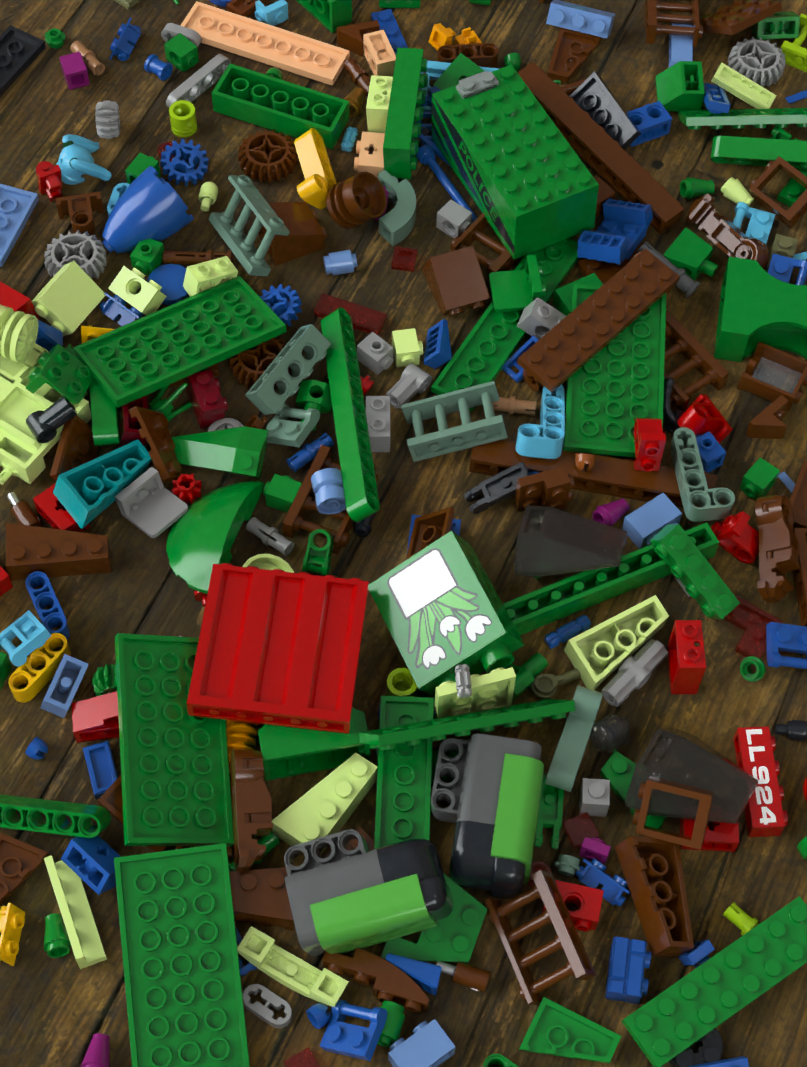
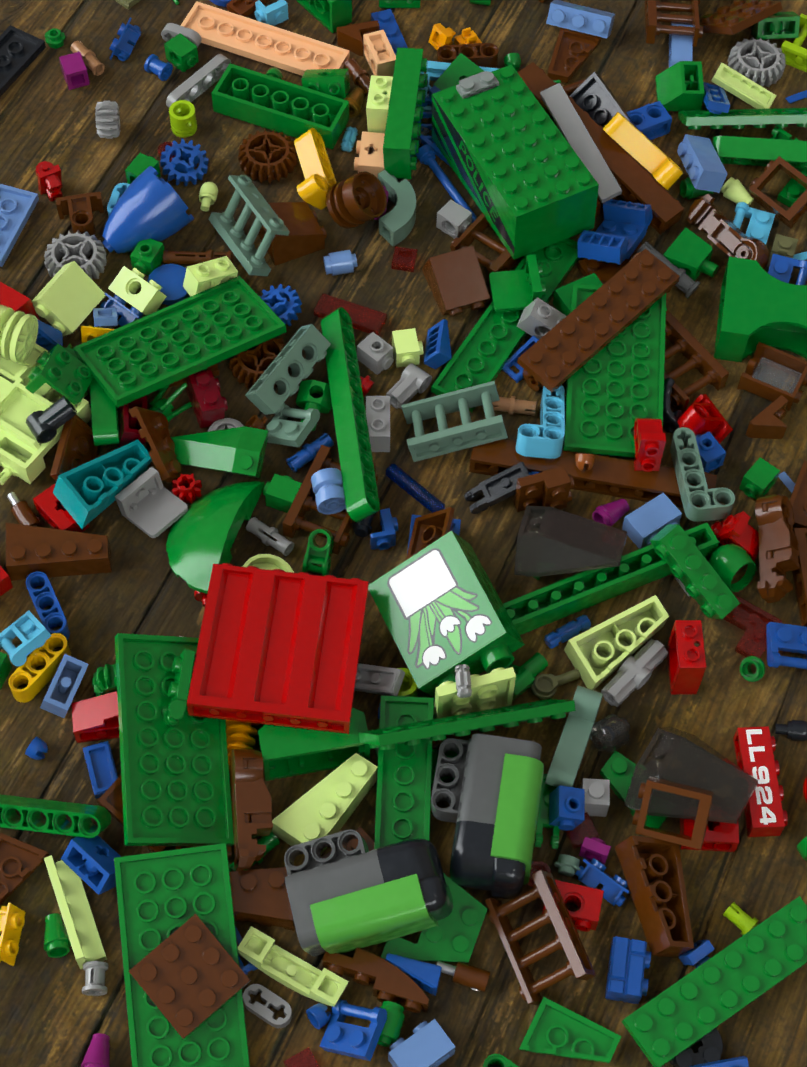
(77, 160): medium azure hair -> none
(95, 978): none -> light grey bush
(105, 317): none -> medium blue plate
(179, 688): none -> green hinge
(189, 976): none -> reddish brown plate
(328, 81): none -> green brick
(379, 679): none -> light grey tile
(389, 527): none -> blue bracket
(414, 488): none -> clear blue axle
(566, 807): none -> blue brick
(580, 140): none -> light grey tile
(643, 150): none -> yellow beam
(702, 163): none -> medium blue brick
(728, 560): none -> green helmet

